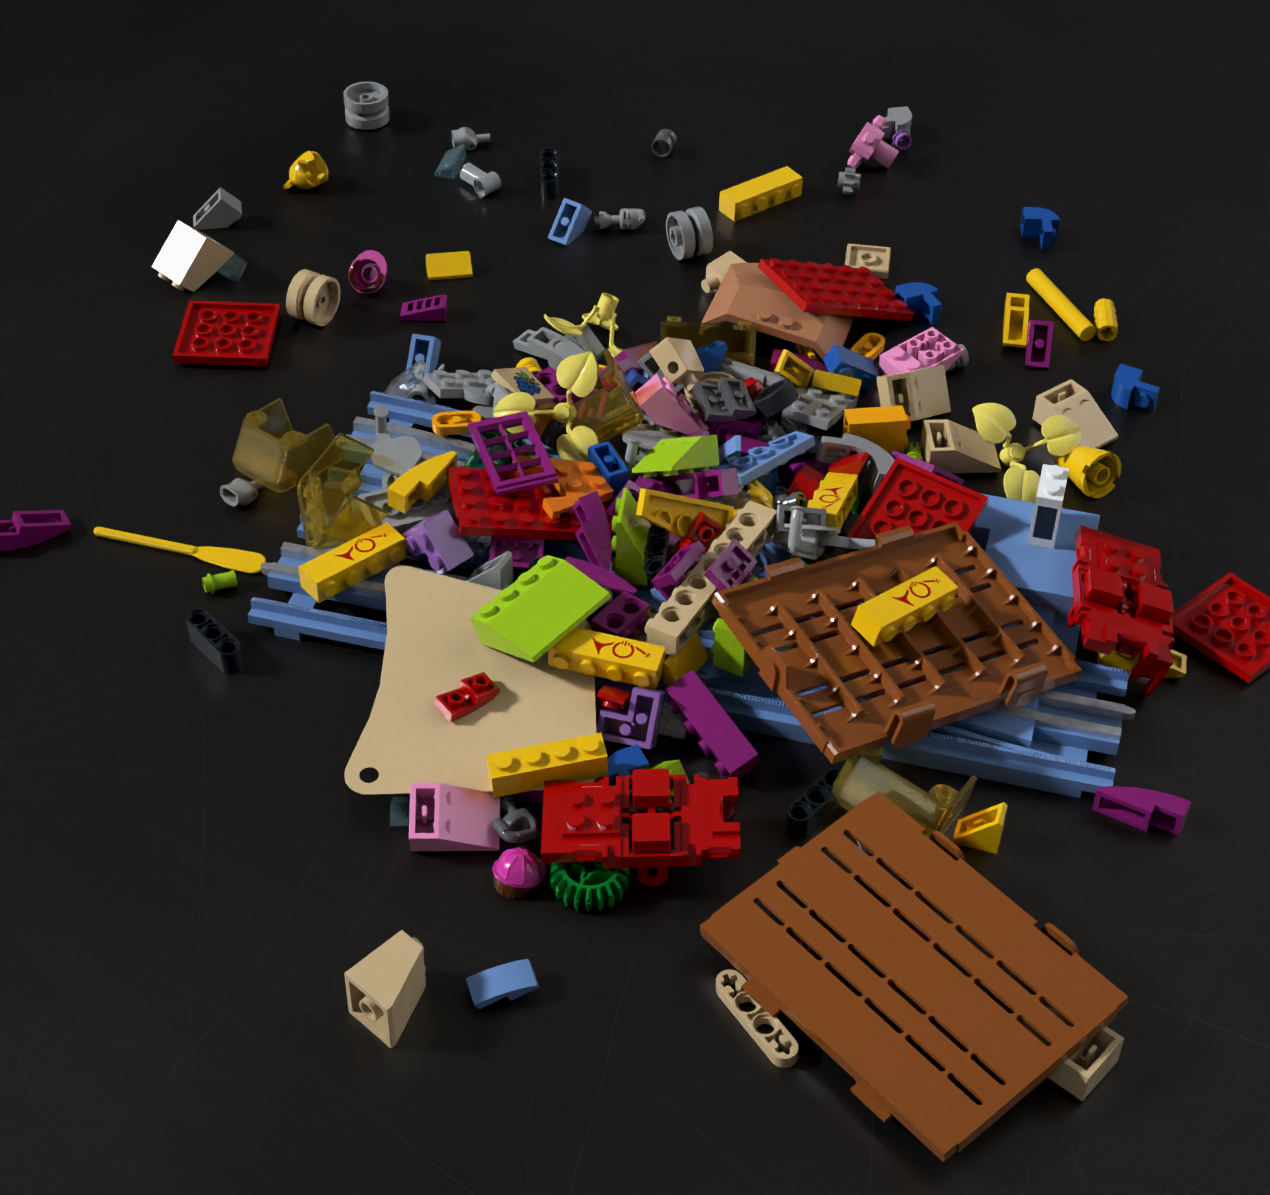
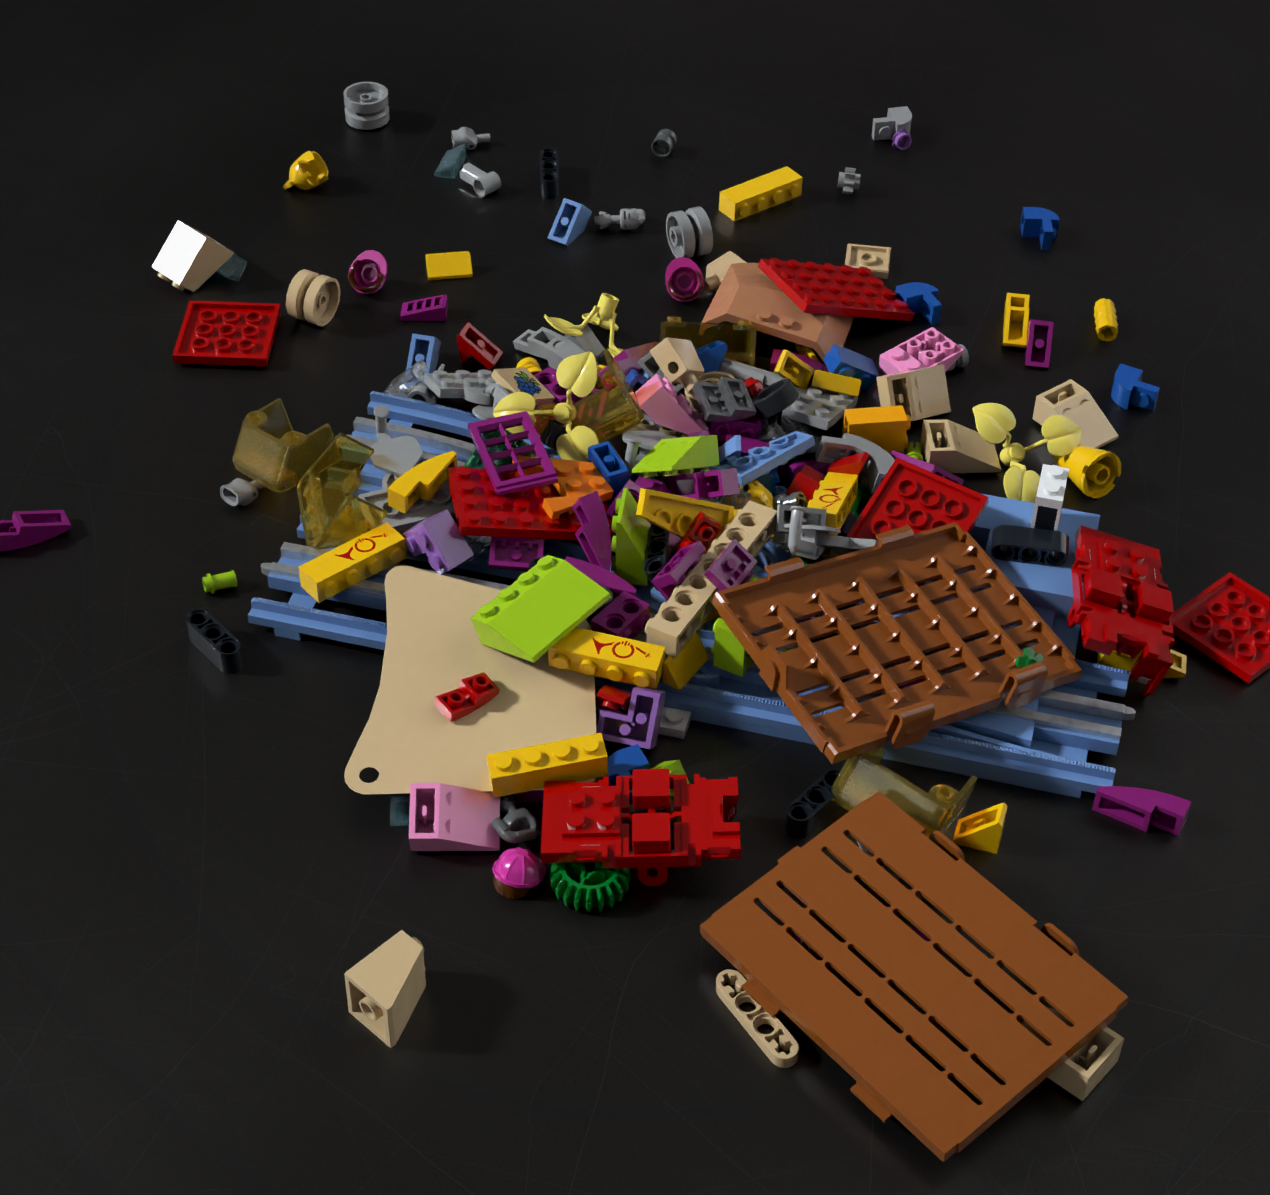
(218, 211): light grey slope -> none
(227, 558): yellow piece -> none
(454, 422): light orange plate -> none
(474, 343): none -> red slope
(495, 573): light grey slope -> none
(502, 981): medium blue slope -> none
(684, 279): none -> dark pink piece
(712, 725): magenta brick -> none
(869, 145): bright pink piece -> none
(870, 345): light orange plate -> none
(904, 606): yellow brick -> none
(1029, 657): none -> green plant
(1030, 545): none -> black beam
(1061, 304): yellow piece -> none

